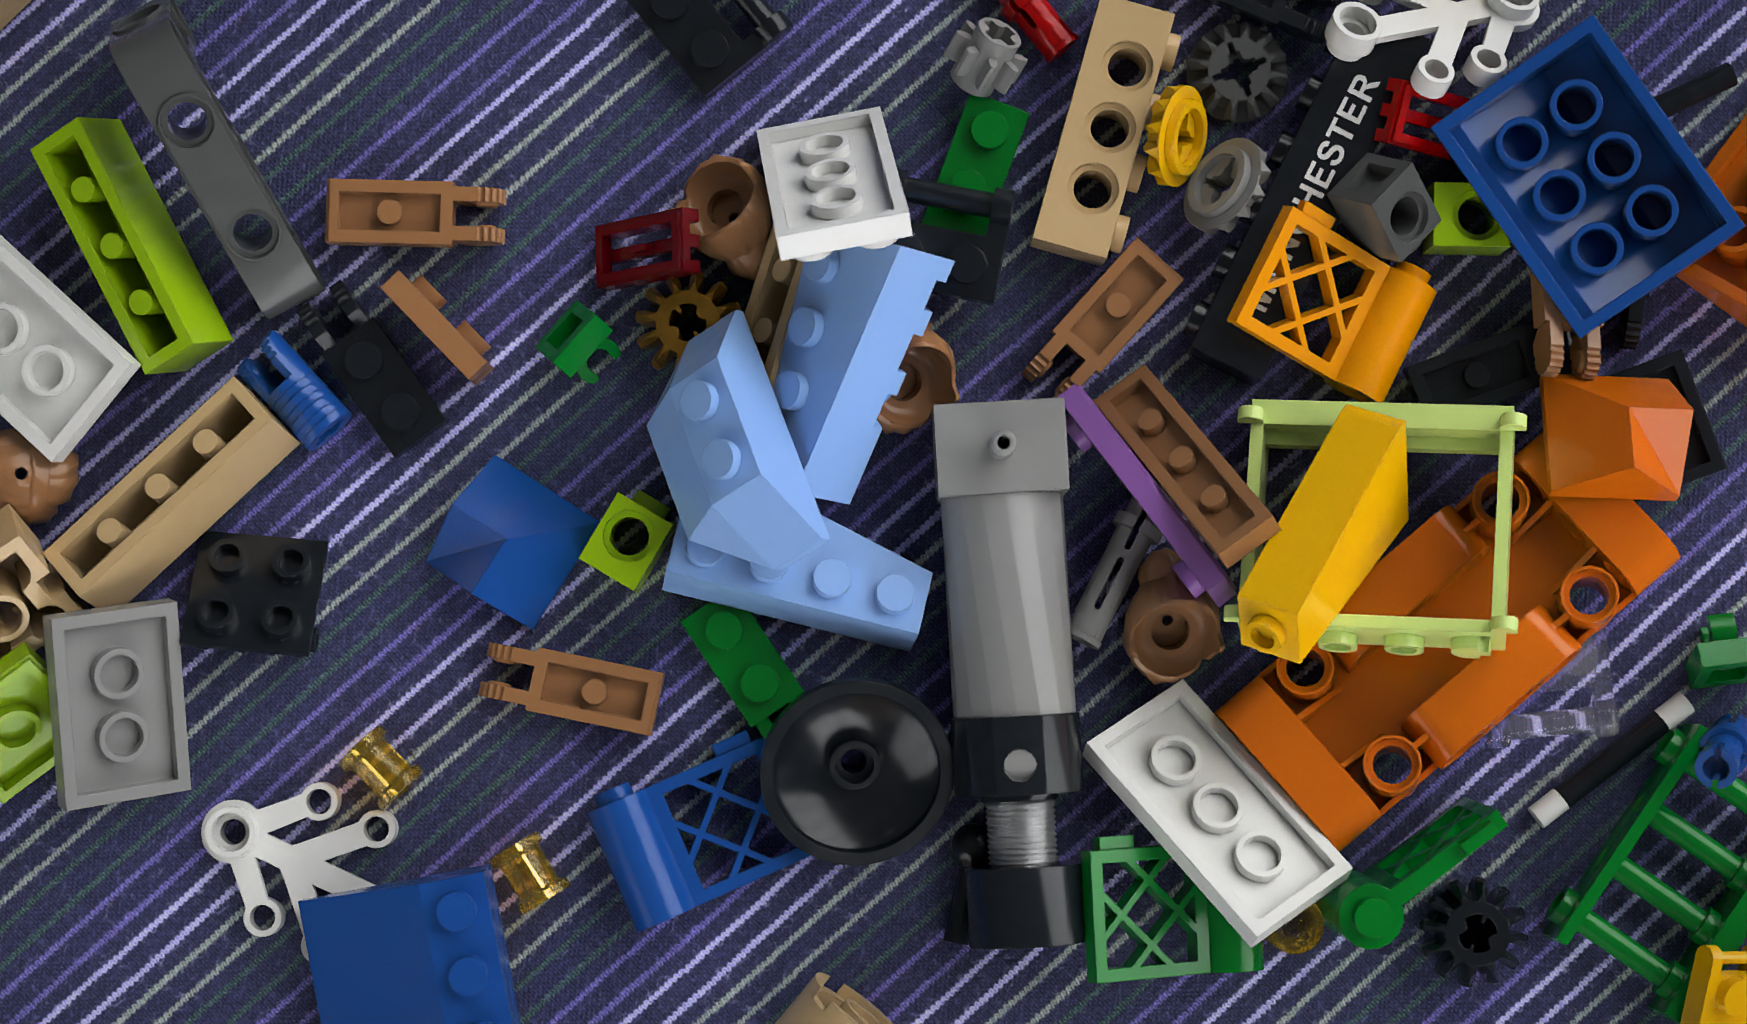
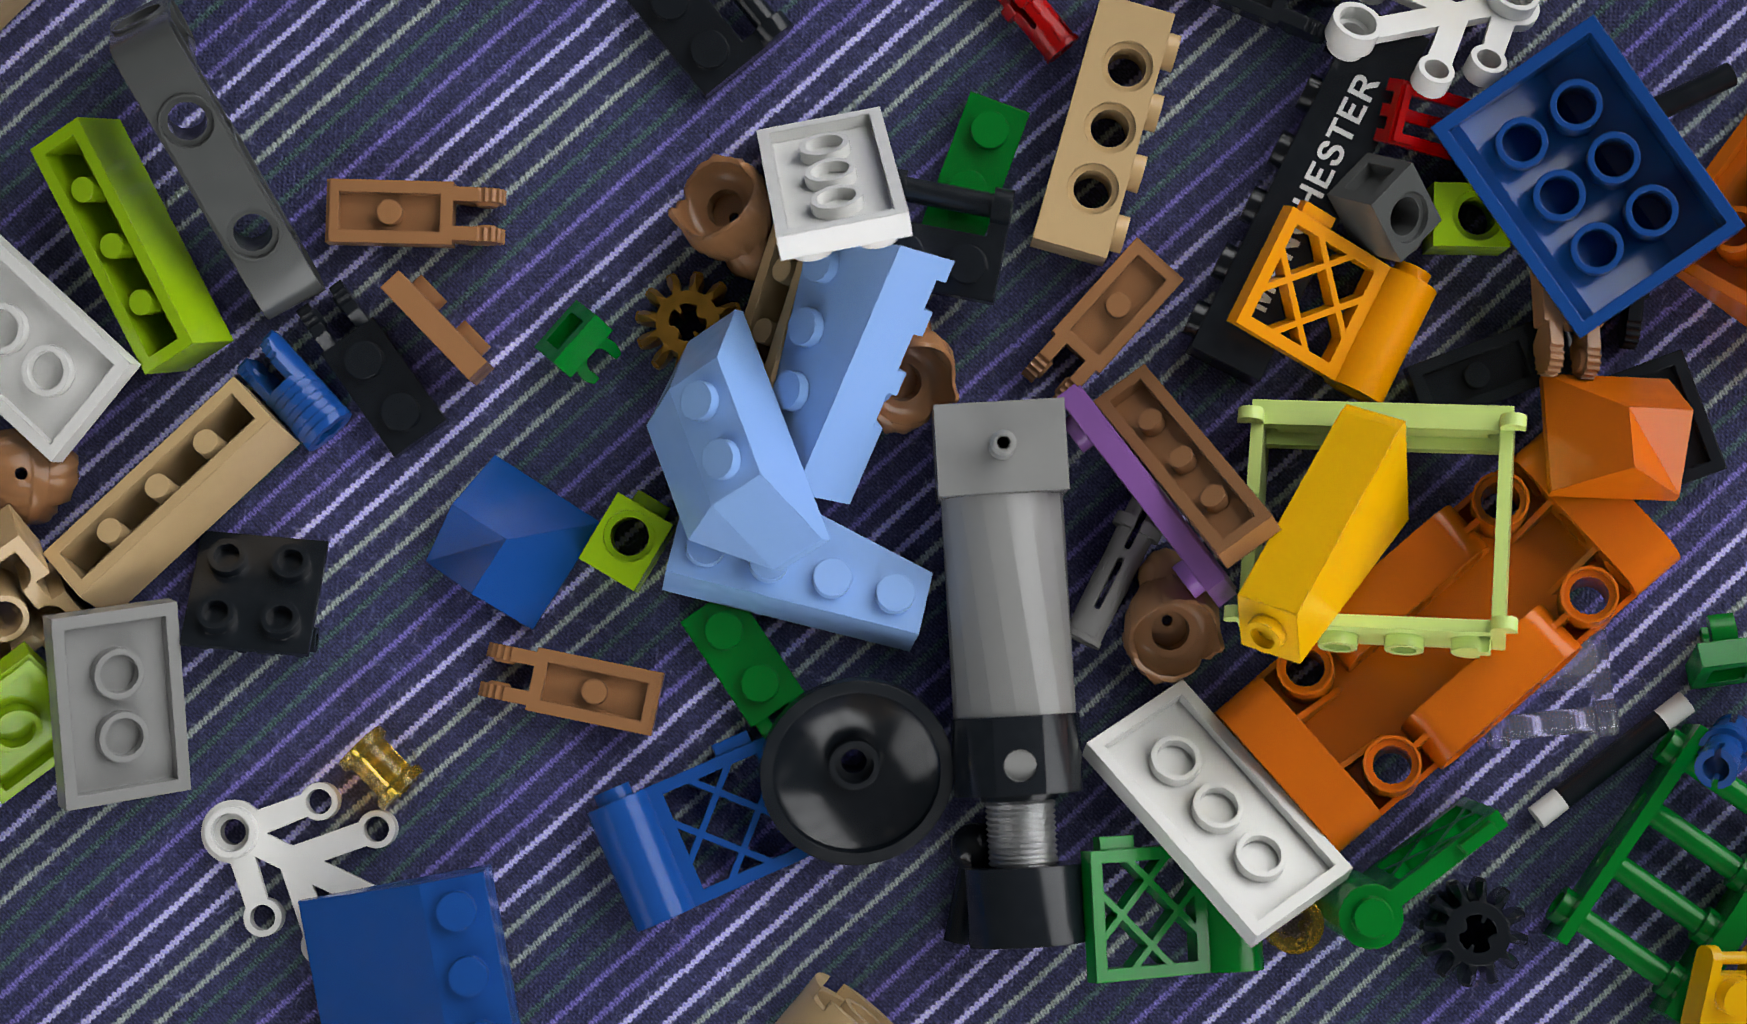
(529, 872): clear yellow bush -> none
(679, 245): dark red tile -> none
(985, 57): light grey gear -> none
(1176, 135): yellow gear -> none
(1225, 98): dark grey gear -> none
(1232, 164): light grey gear -> none

